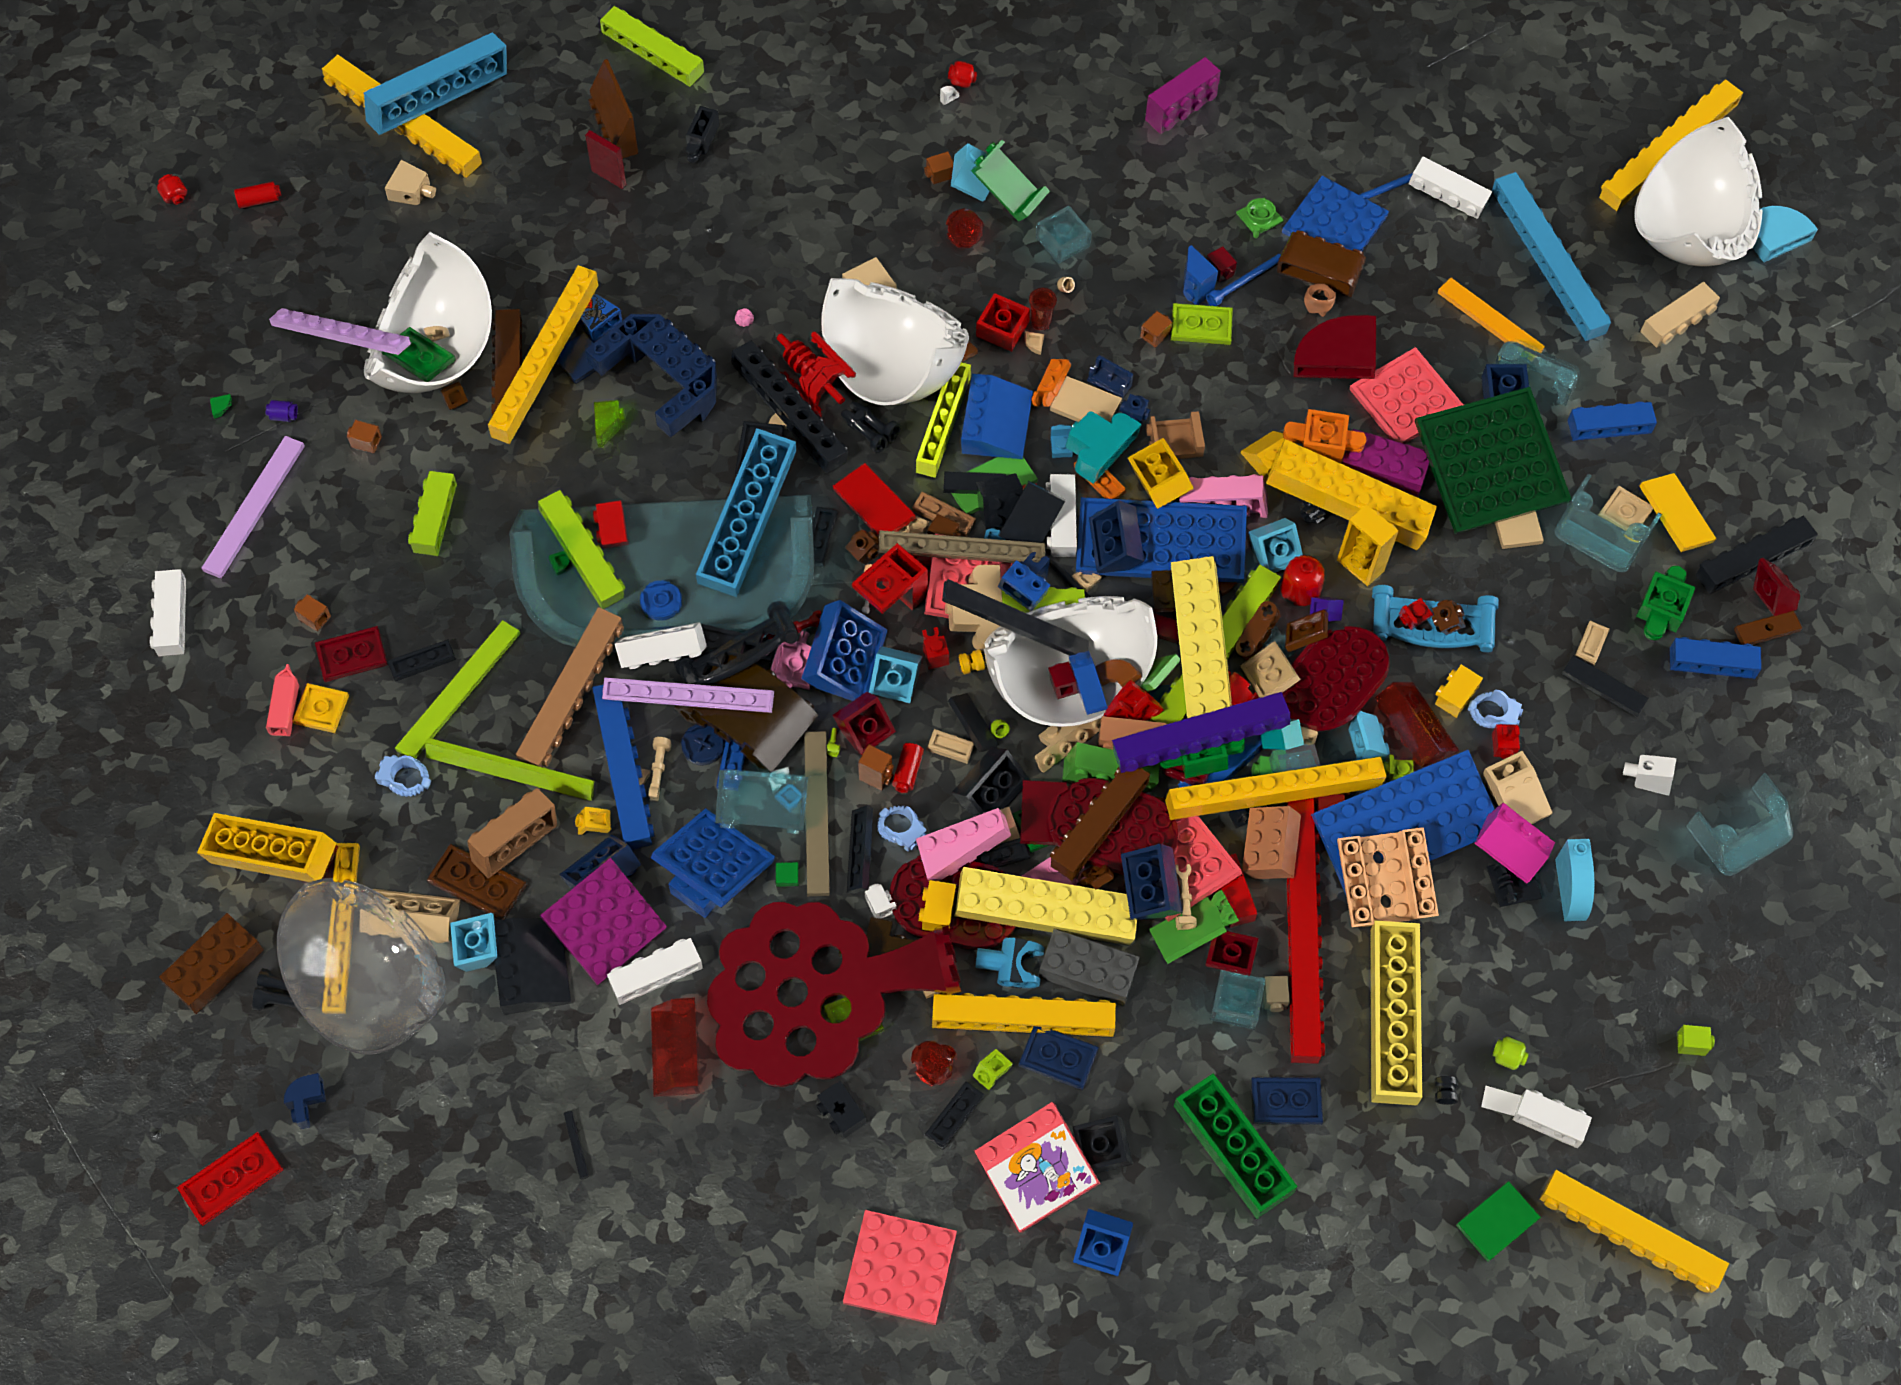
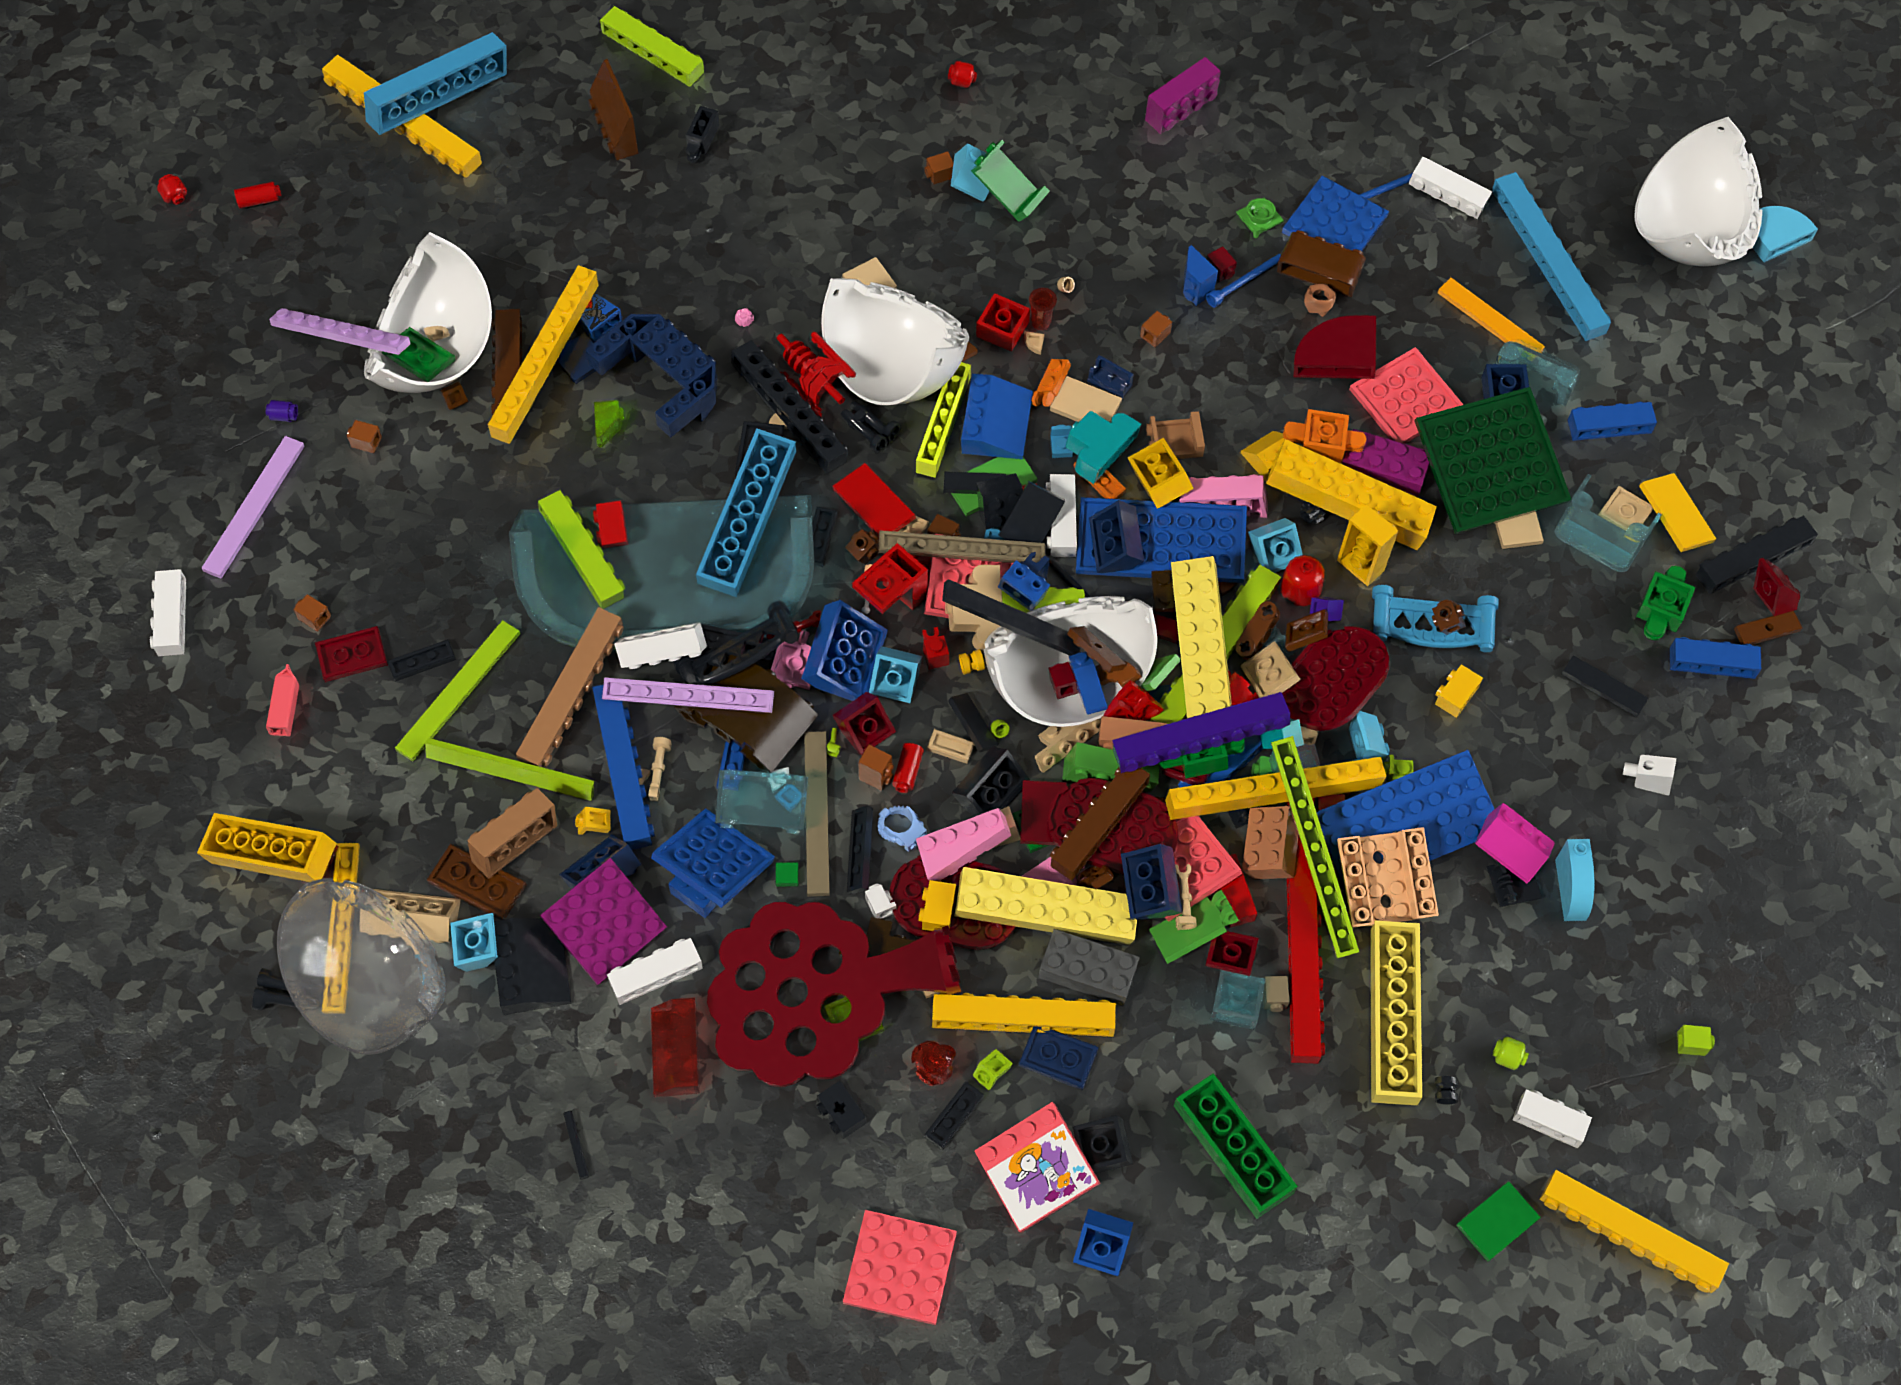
(211, 963): reddish brown brick -> none
(220, 405): green tile -> none
(229, 1178): red tile -> none
(300, 1094): dark blue brick -> none
(320, 708): yellow tile -> none
(391, 765): light blue piece -> none
(409, 185): tan torso -> none
(432, 513): lime brick -> none
(559, 562): green tile -> none
(605, 159): dark red tile -> none
(660, 600): blue tile -> none
(702, 745): dark blue tile -> none
(930, 507): medium nougat tile -> none
(948, 94): white tile -> none
(964, 228): clear red tile -> none
(1004, 854): black tile -> none
(1009, 962): dark azure connector -> none
(1063, 234): clear light blue brick -> none
(1087, 581): tan tile -> none
(1096, 649): none -> reddish brown tile
(1136, 408): dark blue brick -> none
(1201, 324): lime tile -> none
(1286, 1100): dark blue tile -> none
(1314, 847): none -> lime brick
(1415, 614): red bracket -> none
(1416, 723): clear red slope -> none
(1500, 1100): white sticker -> none
(1505, 740): red brick -> none
(1510, 707): light blue piece -> none
(1517, 785): tan slope -> none
(1592, 642): tan tile -> none
(1629, 181): yellow brick -> none
(1680, 314): tan brick -> none
(1736, 852): clear light blue windscreen -> none

